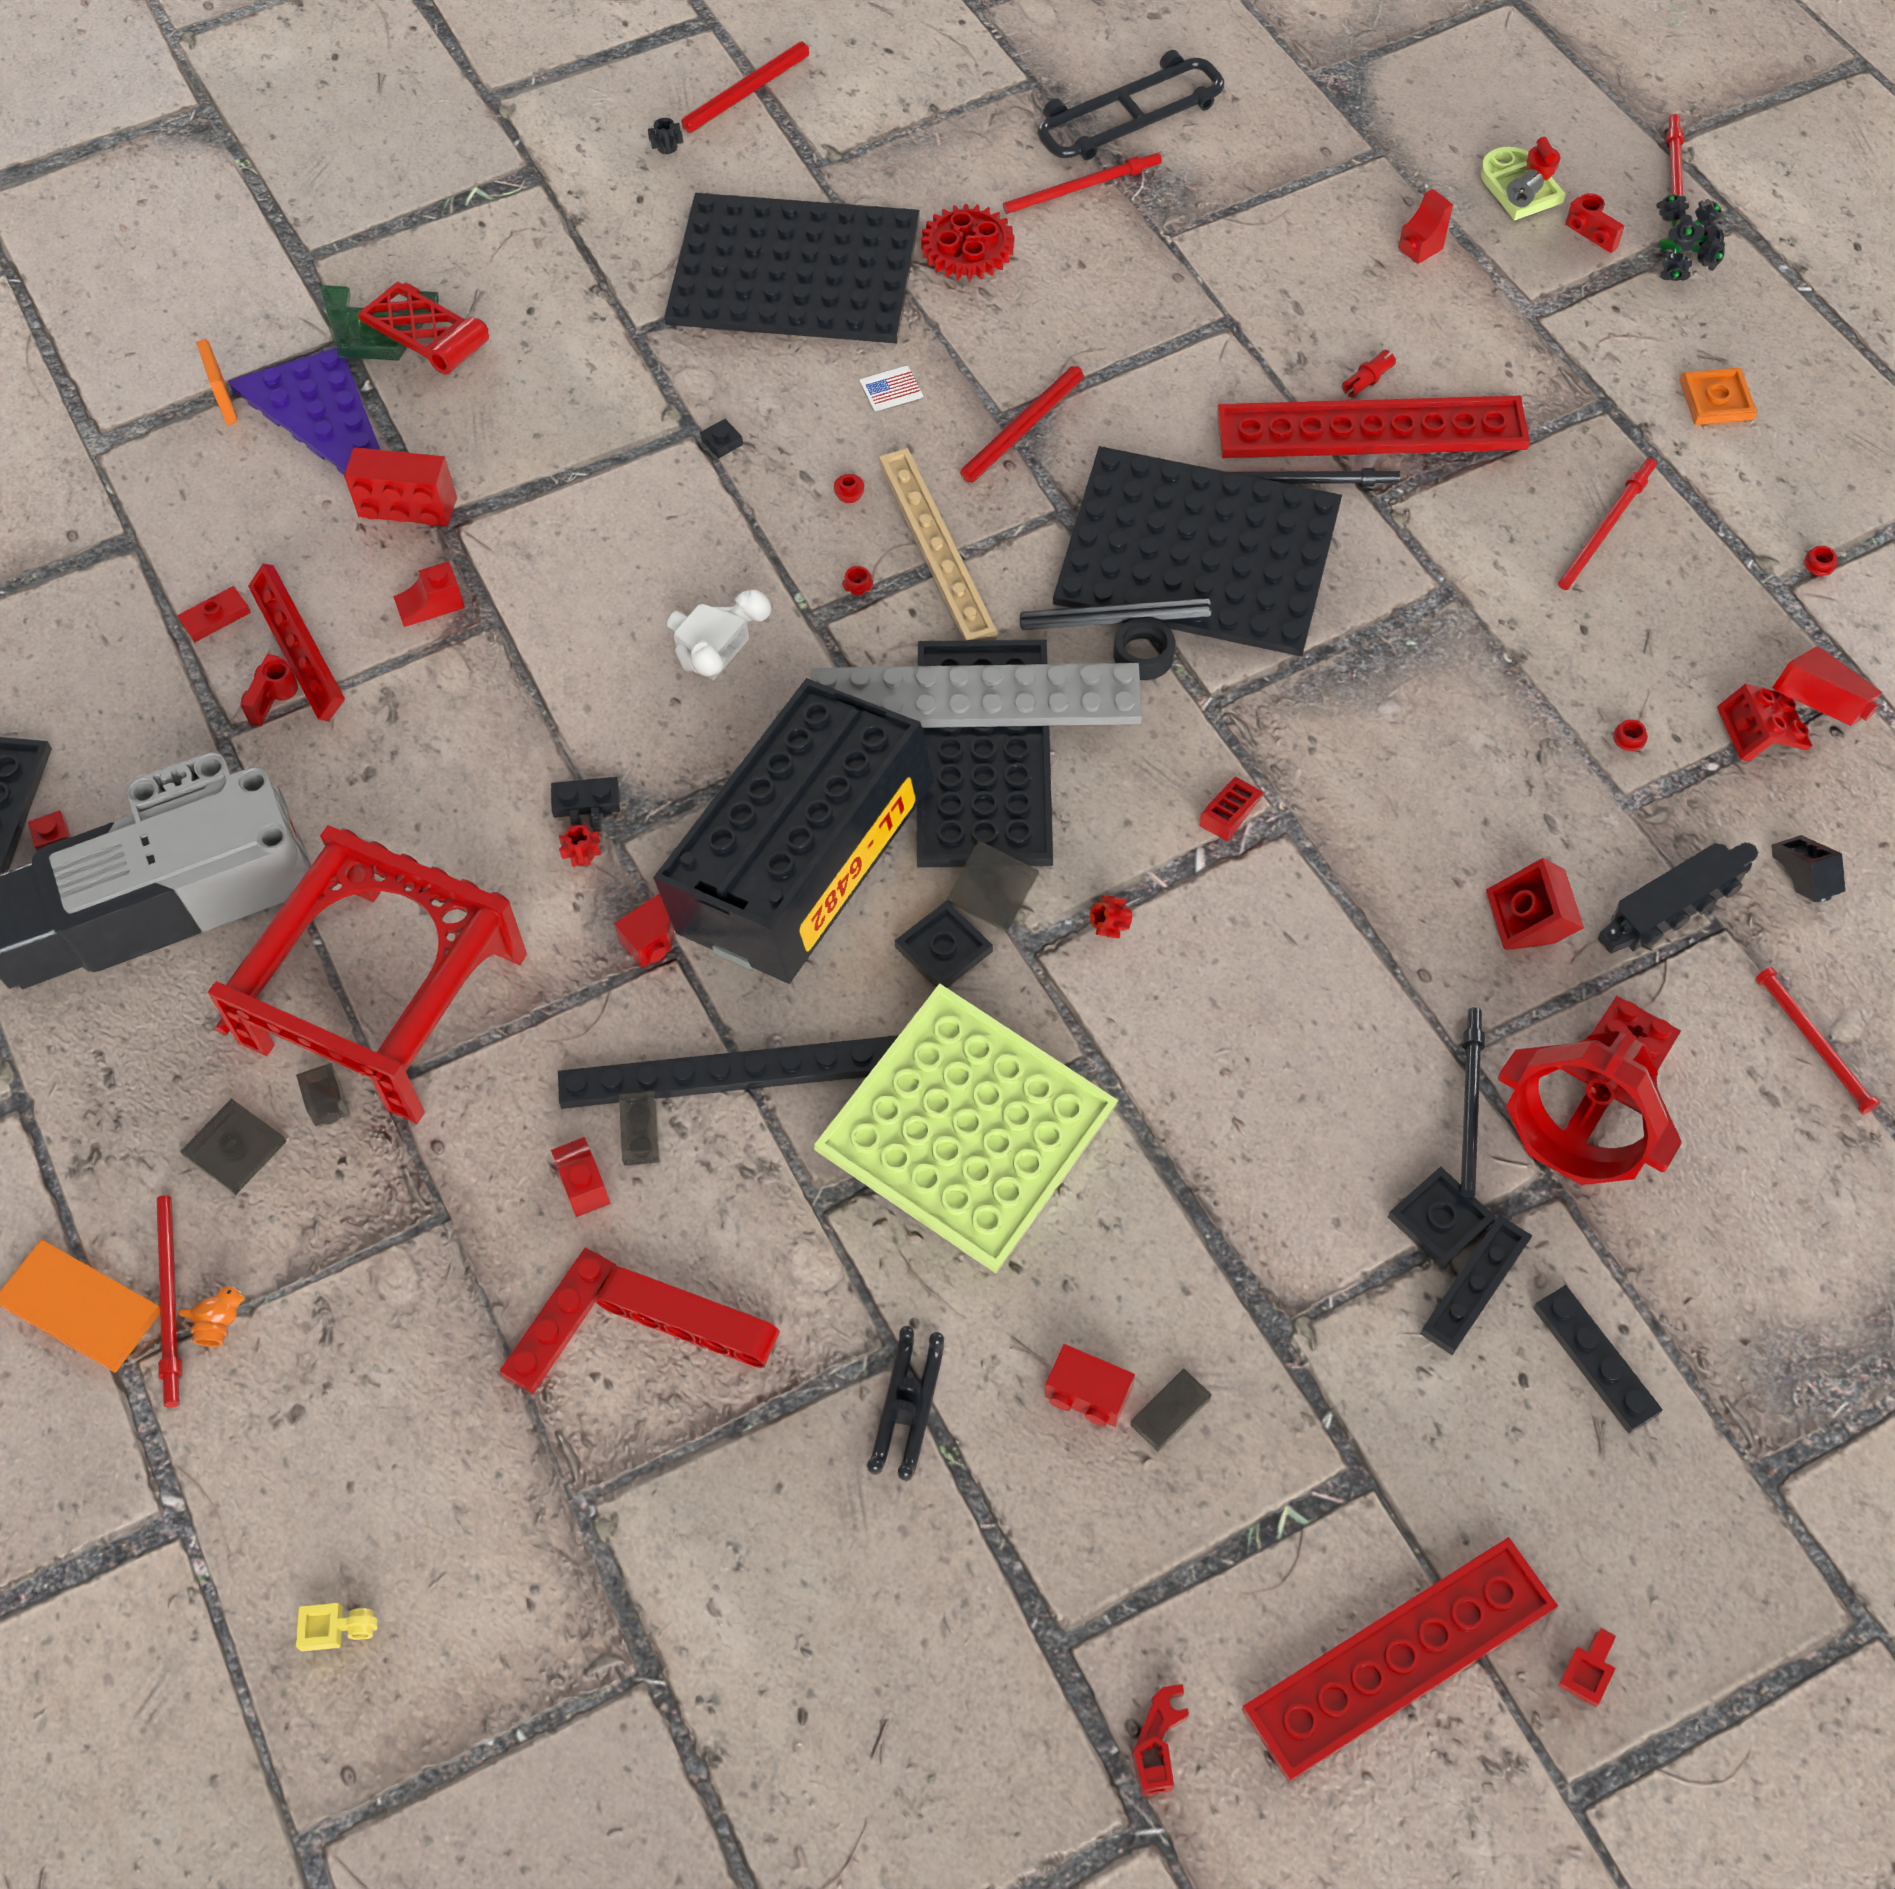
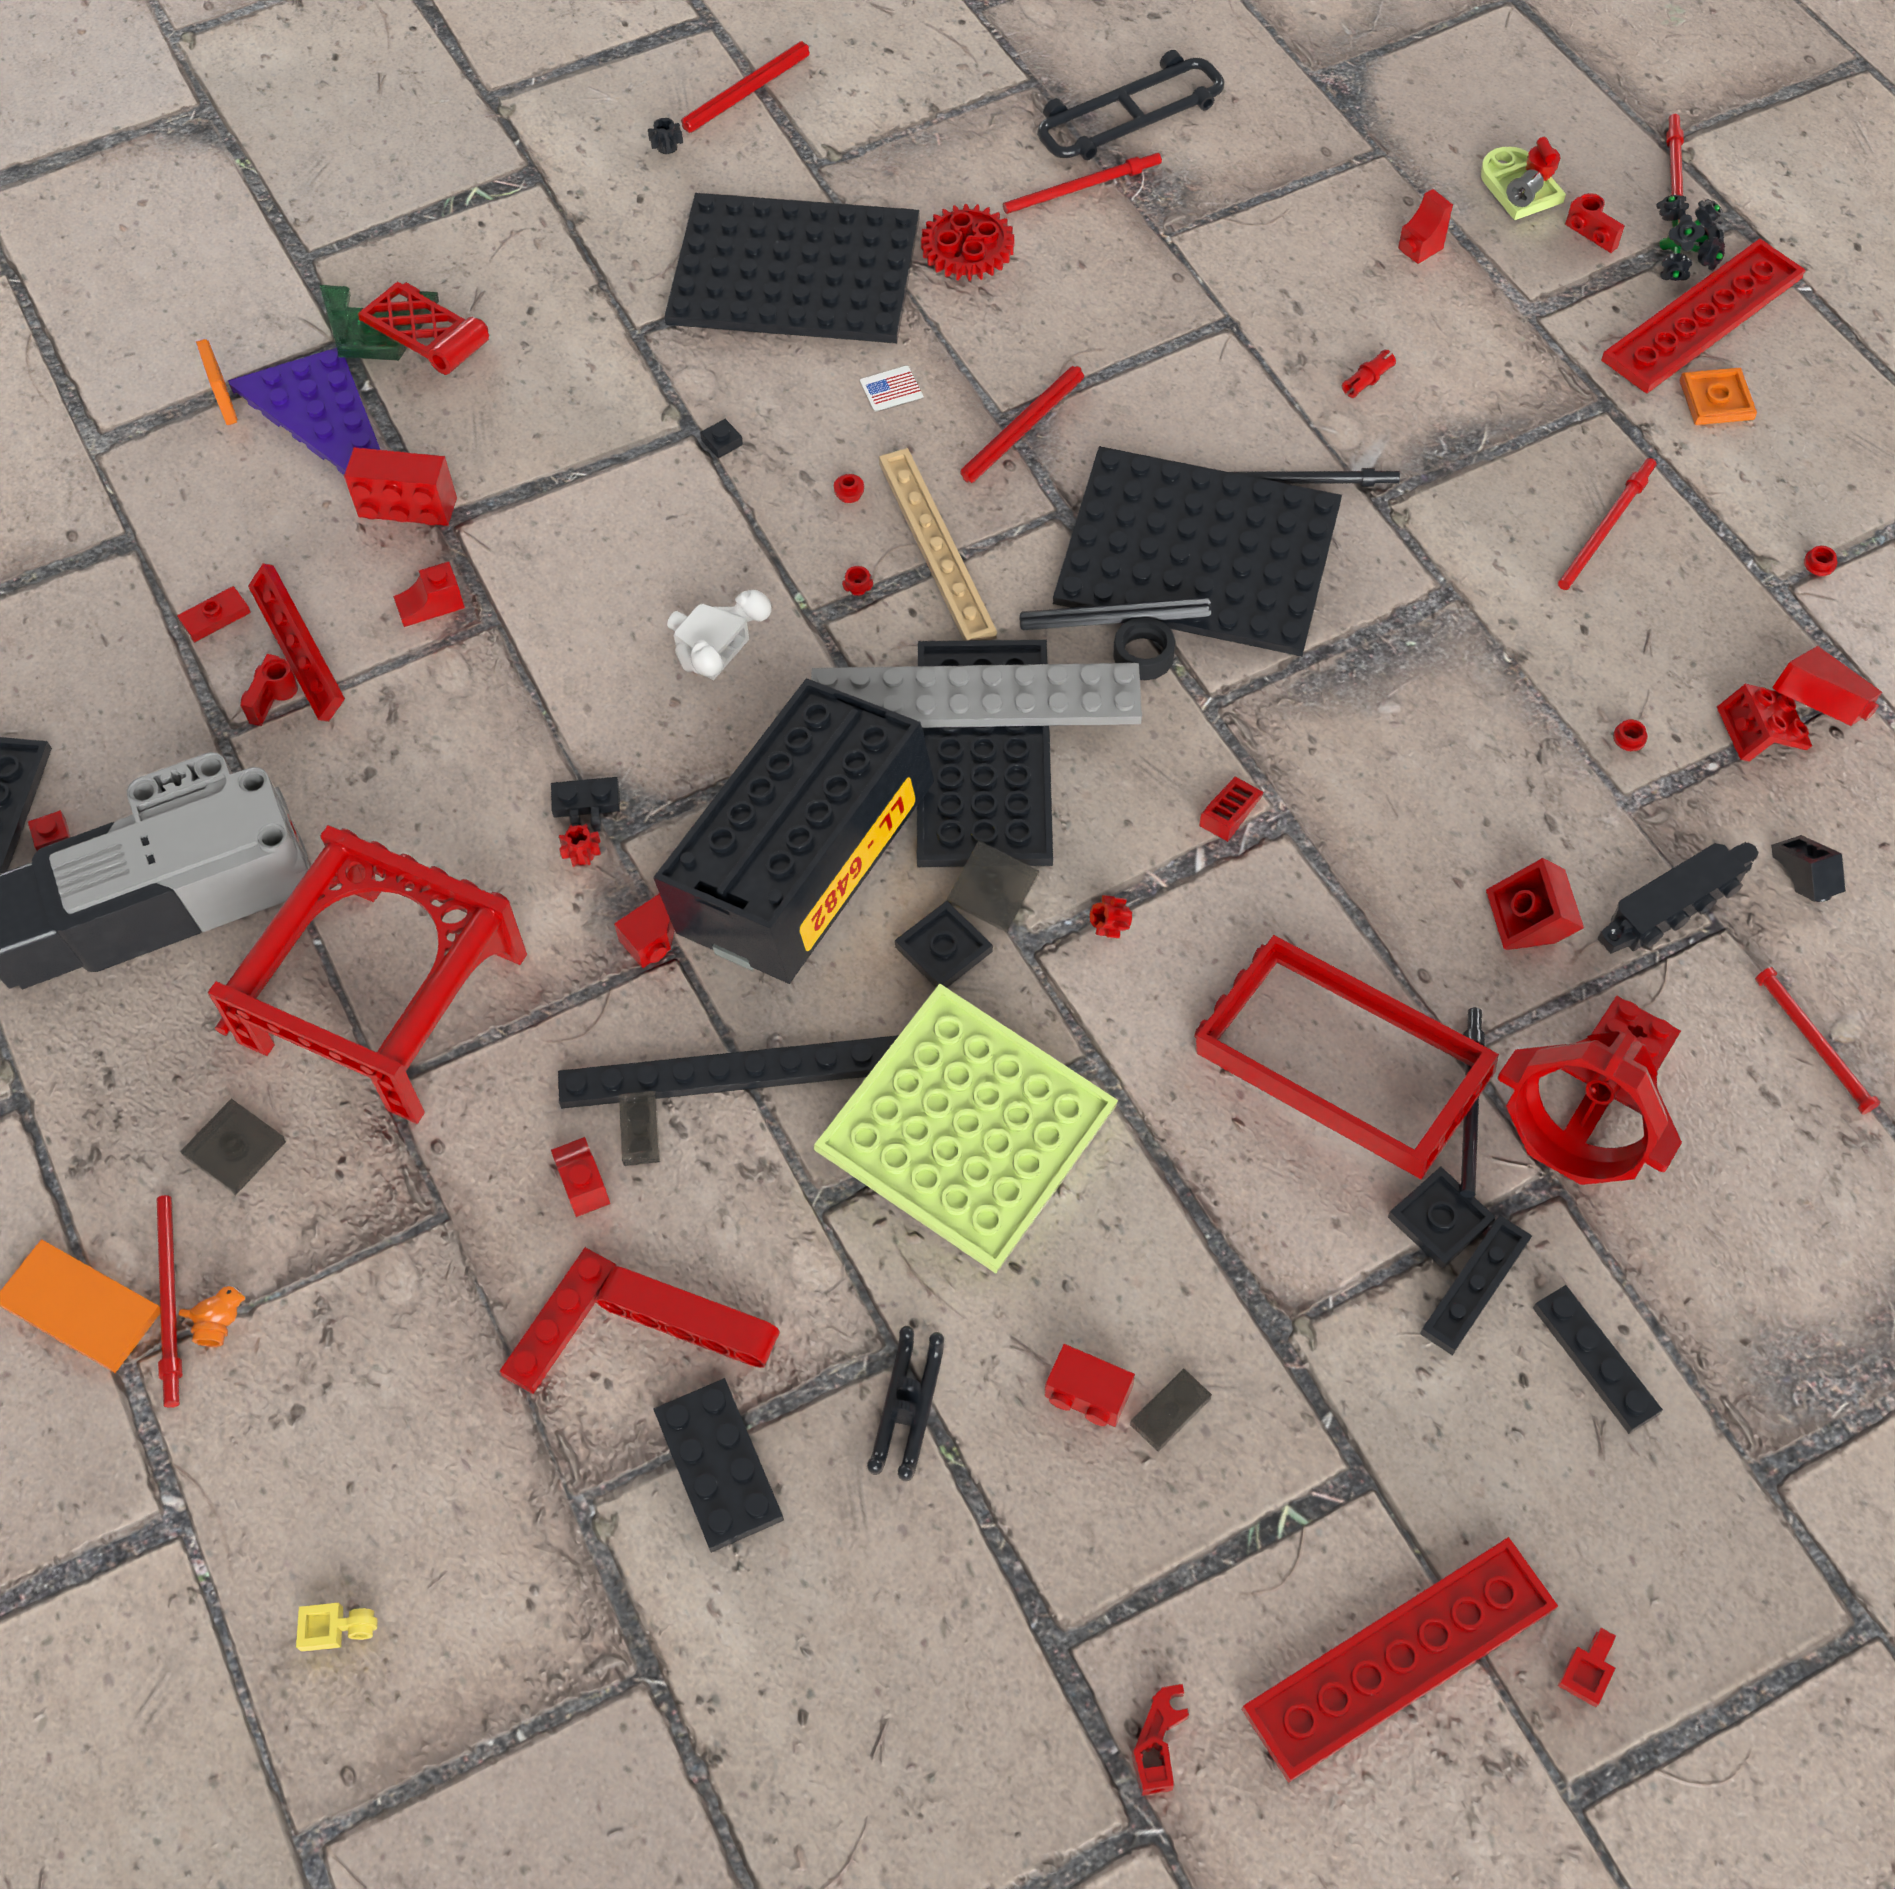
(323, 1095): clear smoke brick -> none
(718, 1465): none -> black plate
(1279, 951): none -> red door
(1372, 426): red plate -> none
(1702, 315): none -> red plate

